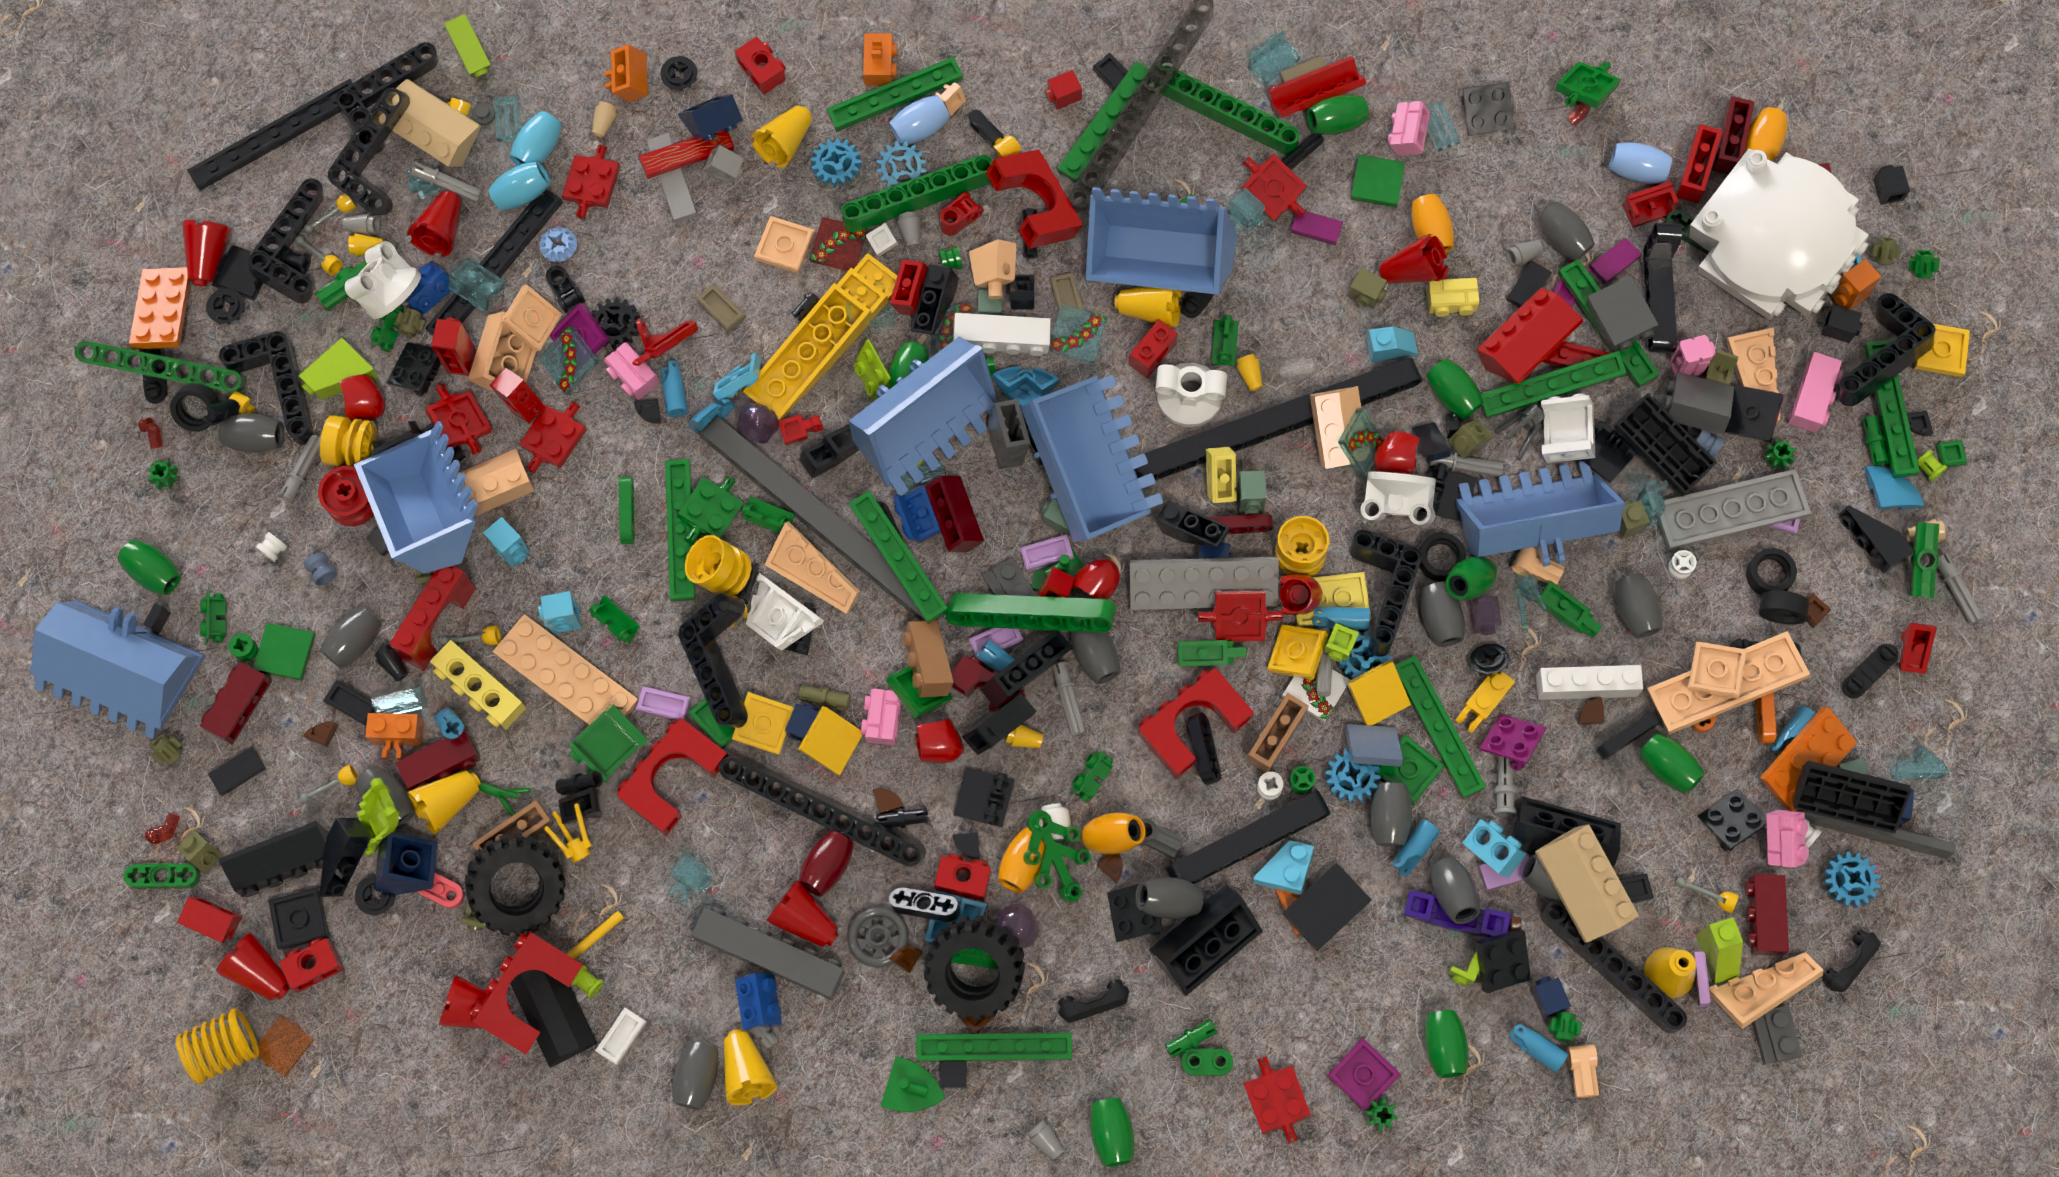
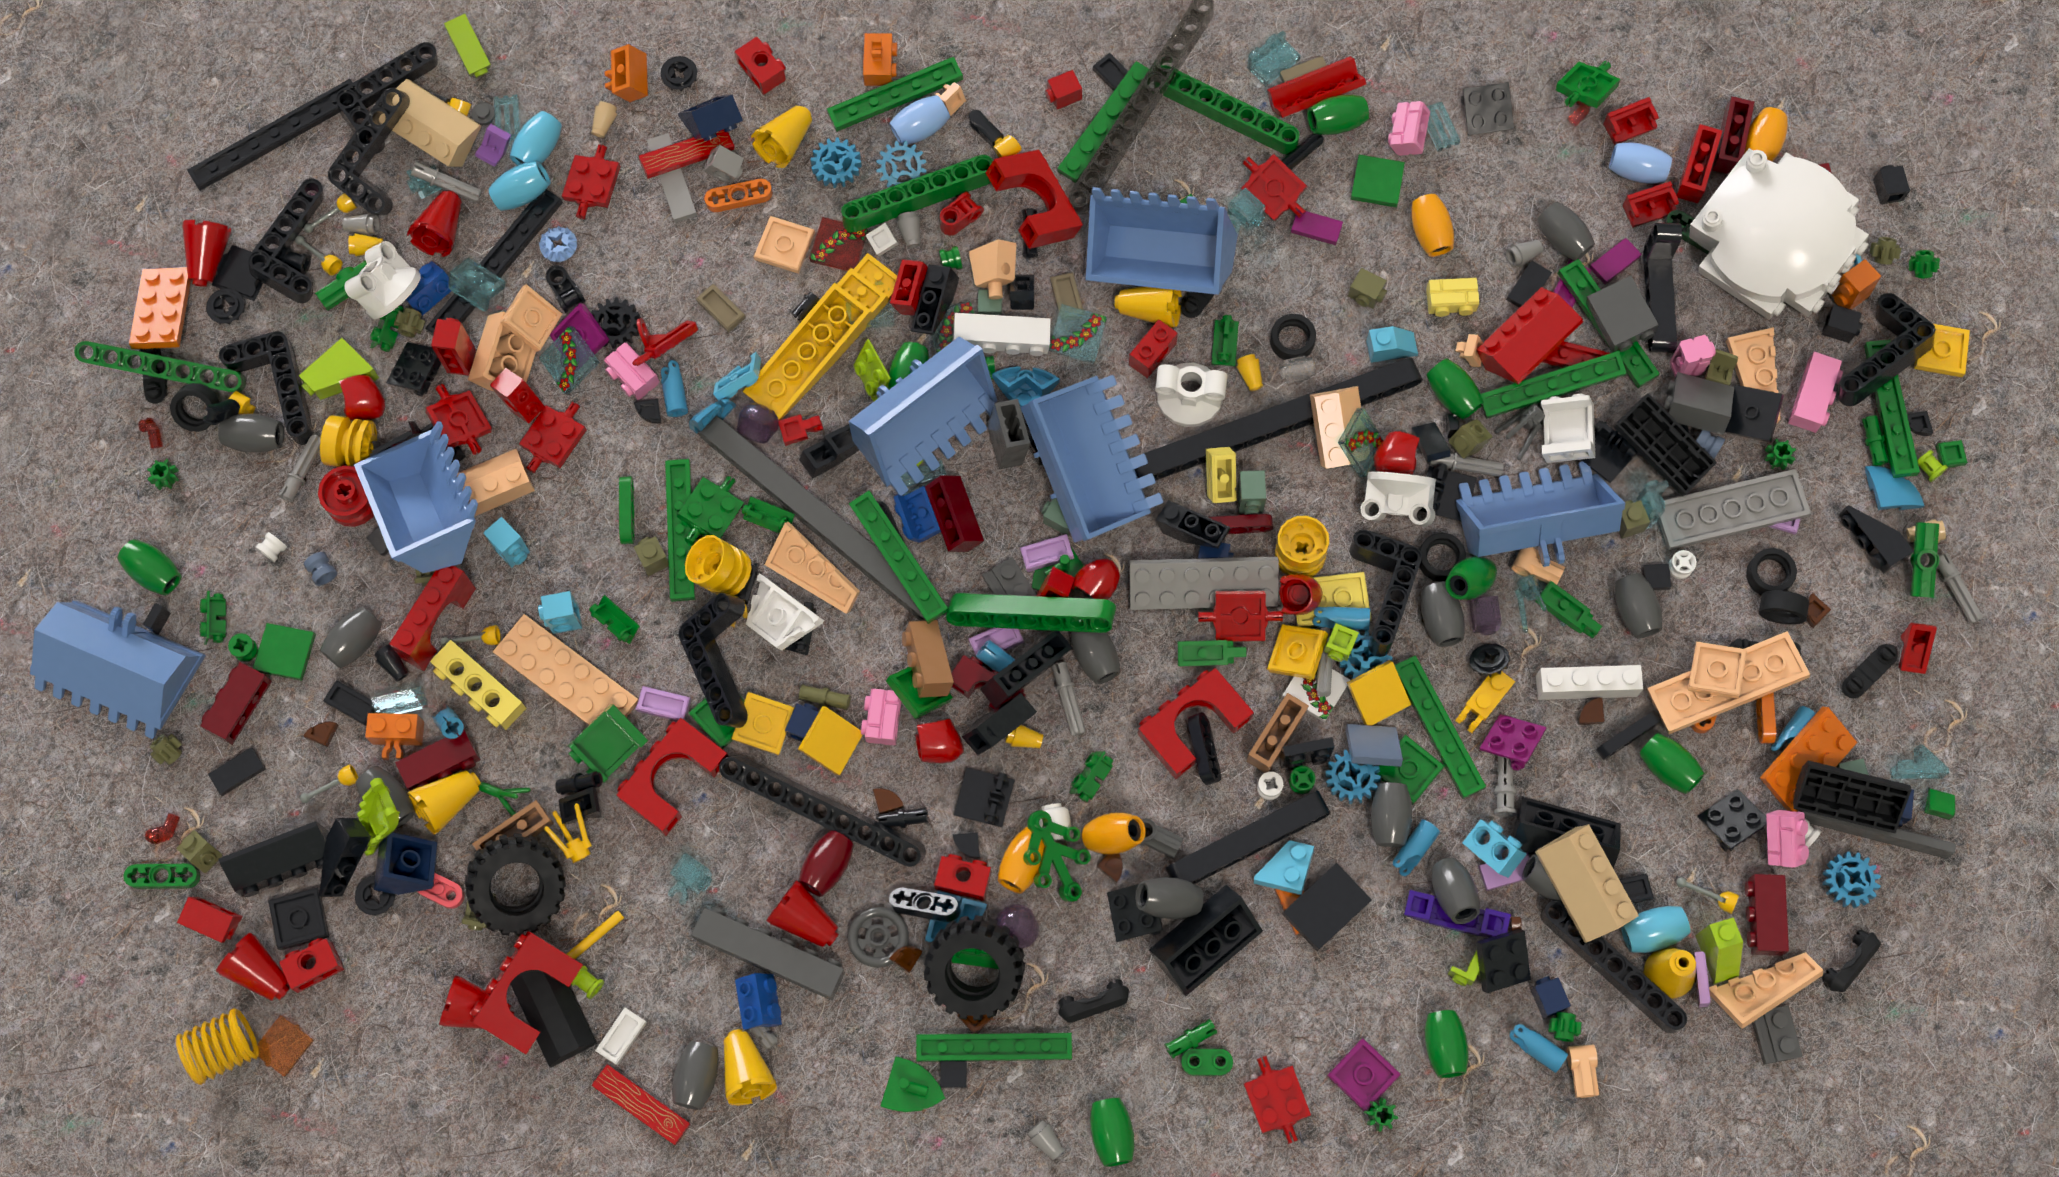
(493, 145): none -> medium lavender bracket
(641, 1104): none -> red tile
(651, 555): none -> olive brick
(756, 197): none -> orange beam
(1297, 321): none -> black tyre
(1307, 752): none -> black plate
(1416, 263): red cone -> none
(1468, 350): none -> light nougat tile
(1631, 121): none -> red hinge
(1656, 929): none -> medium azure piece
(1658, 576): none -> black tile
(1940, 804): none -> green slope

